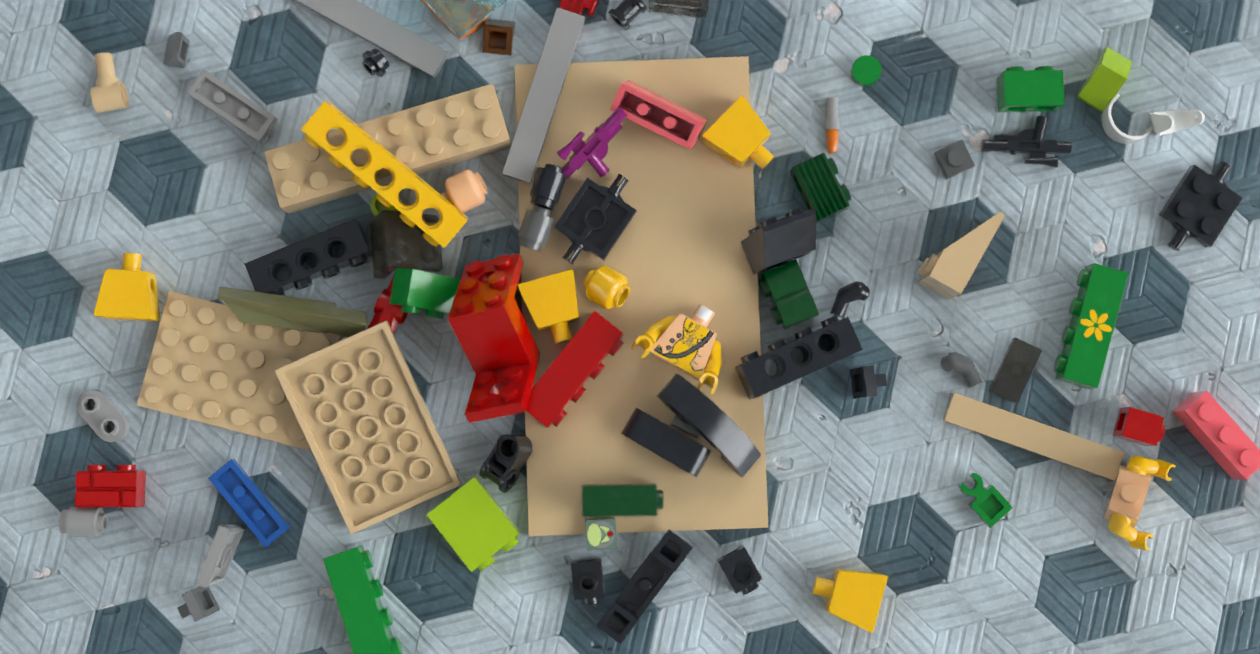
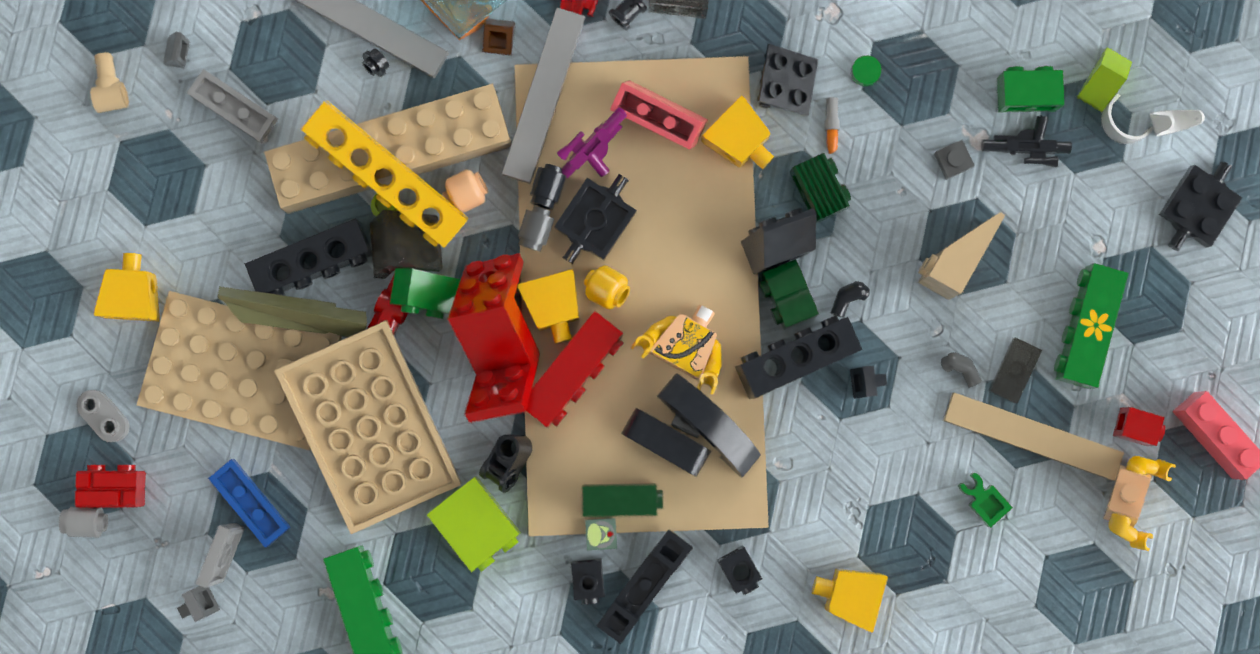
(787, 80): none -> black hinge

